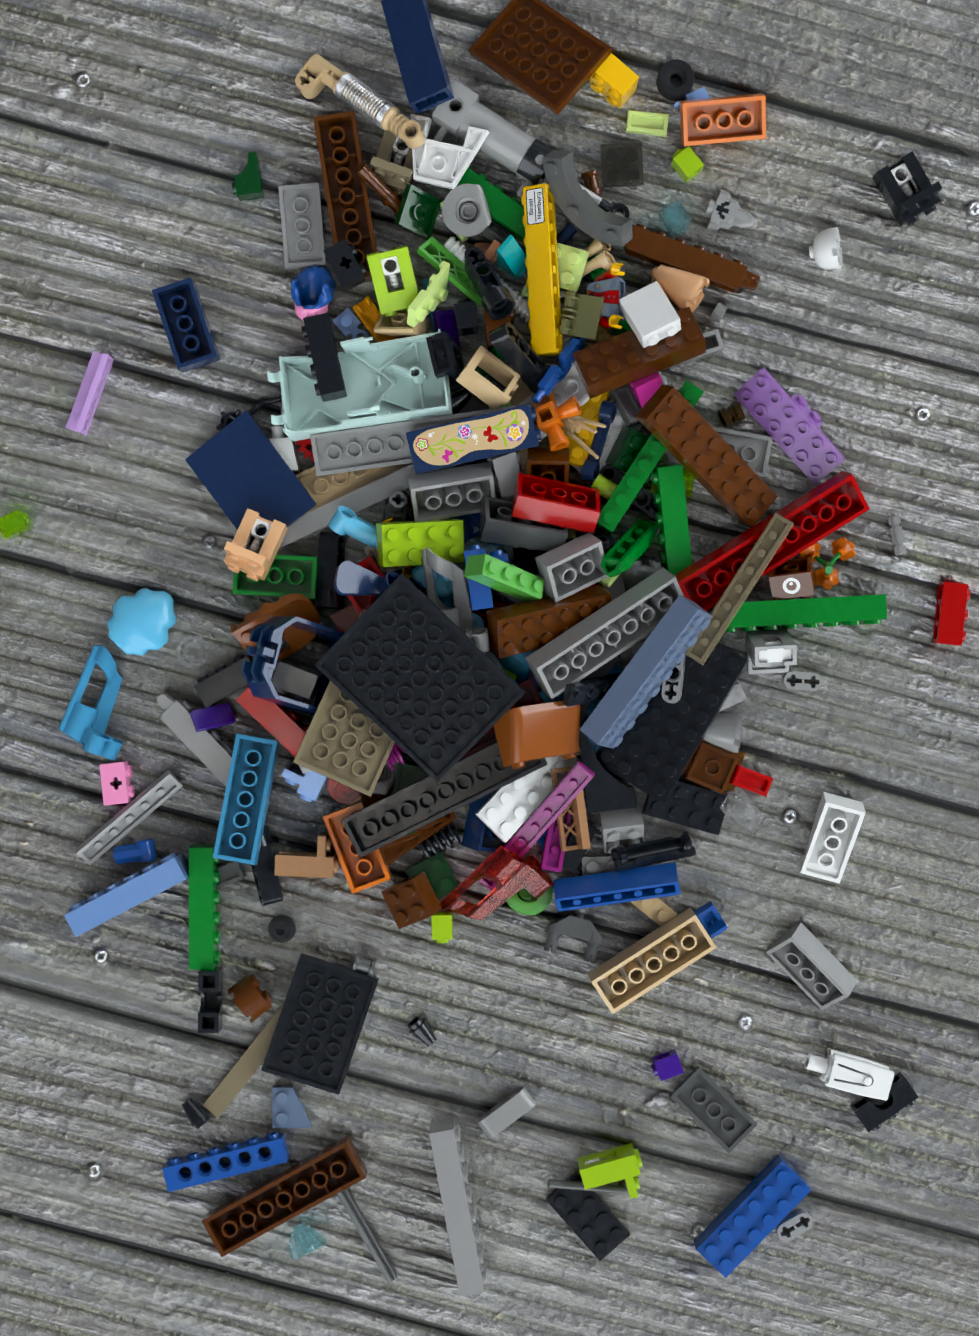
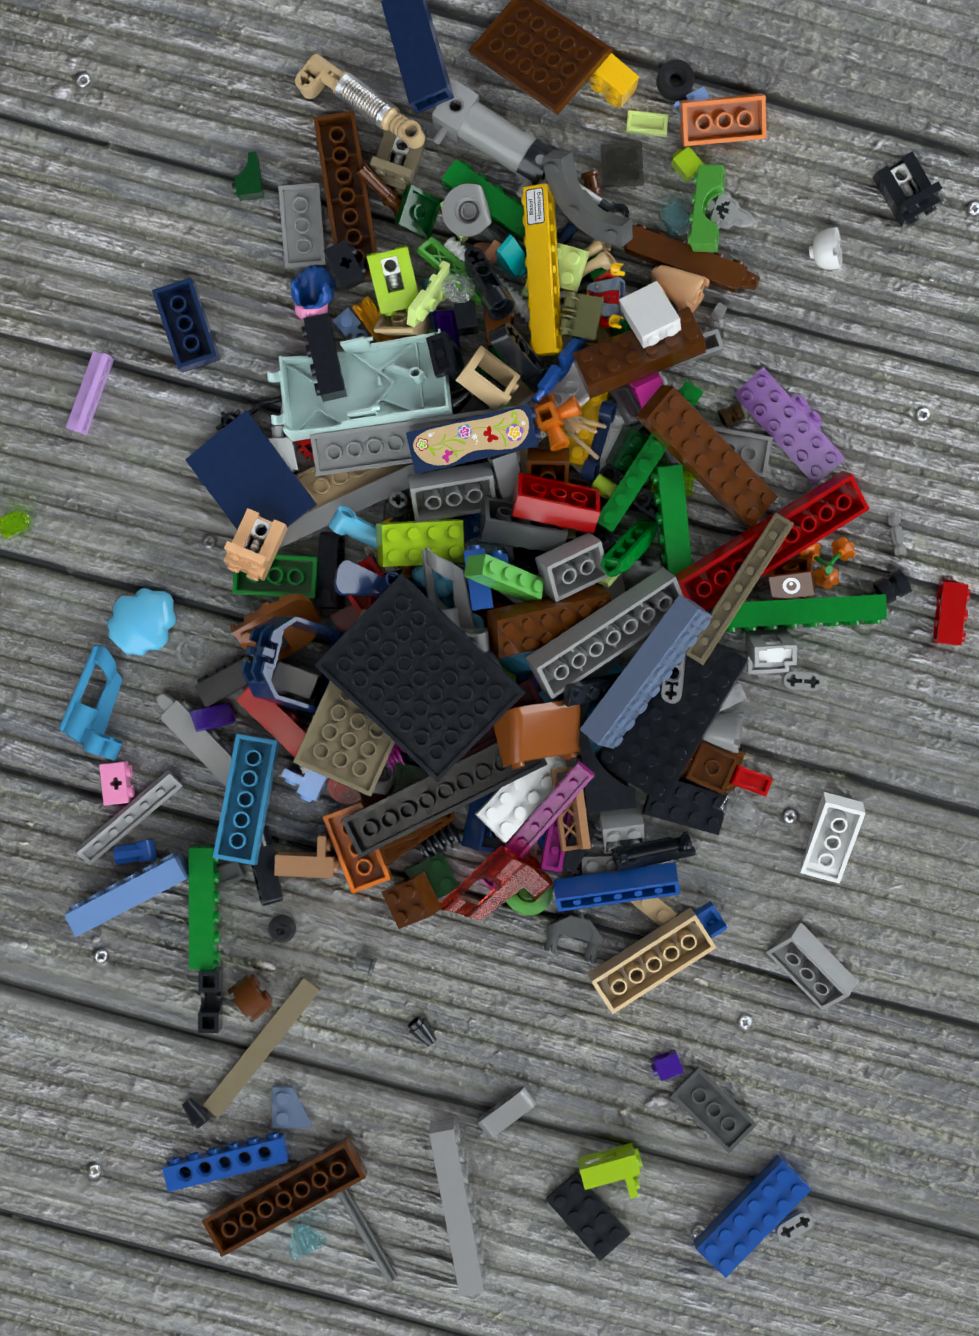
(320, 1024): black plate -> none
(442, 927): lime brick -> none
(443, 162): white wing -> none
(451, 291): none -> clear gear
(575, 1185): dark grey bar -> none
(709, 184): none -> bright green arch
(852, 1073): white piece -> none
(873, 1115): black arch -> none
(893, 586): none -> black wheel

